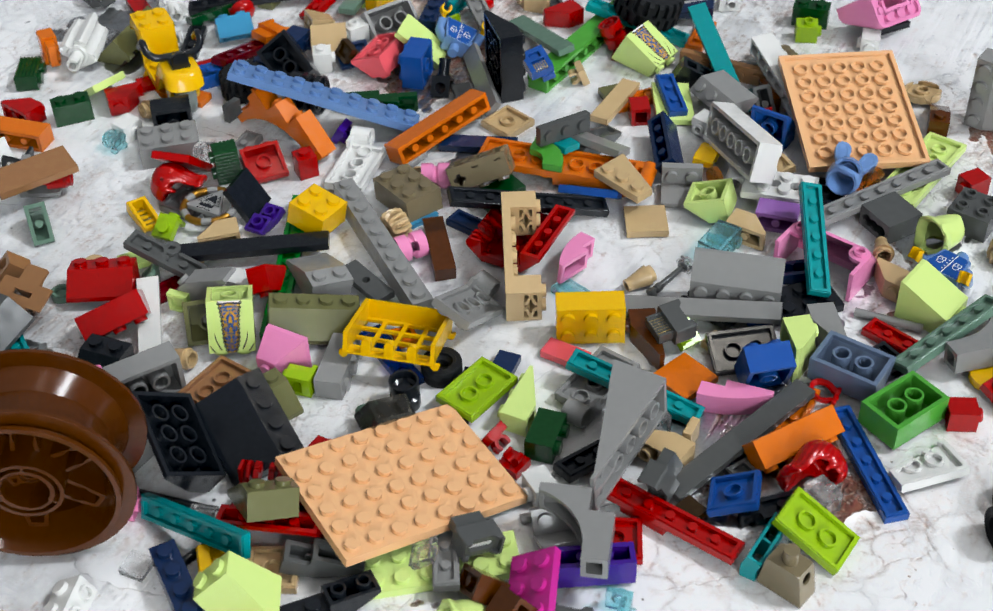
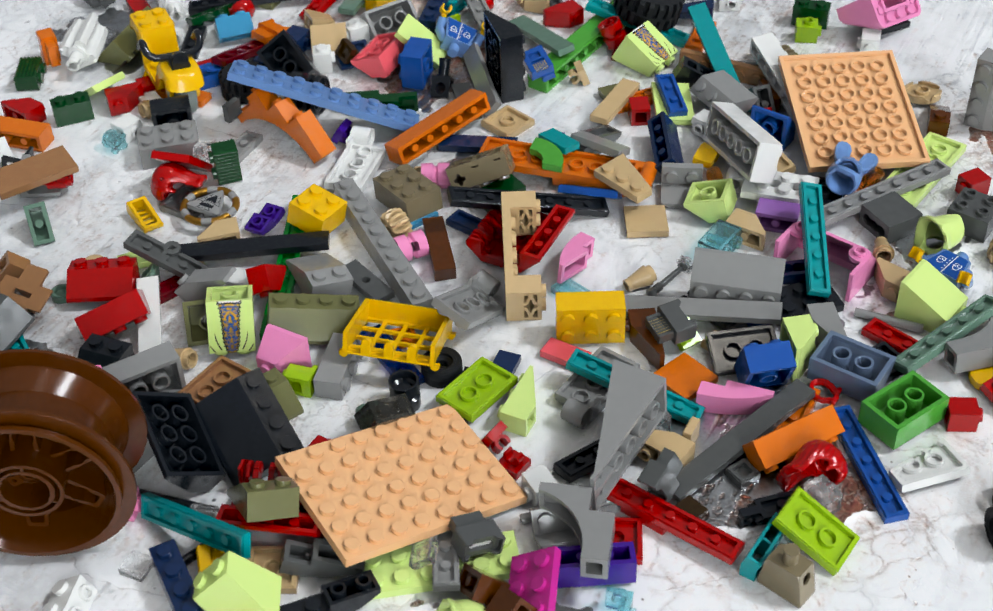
(167, 226): lime bracket -> none
(176, 298): yellowish green tile -> none
(246, 194): black tile -> none
(264, 161): red plate -> none
(305, 163): red brick -> none
(546, 436): dark green brick -> none
(562, 128): dark grey plate -> none
(734, 493): blue tile -> none

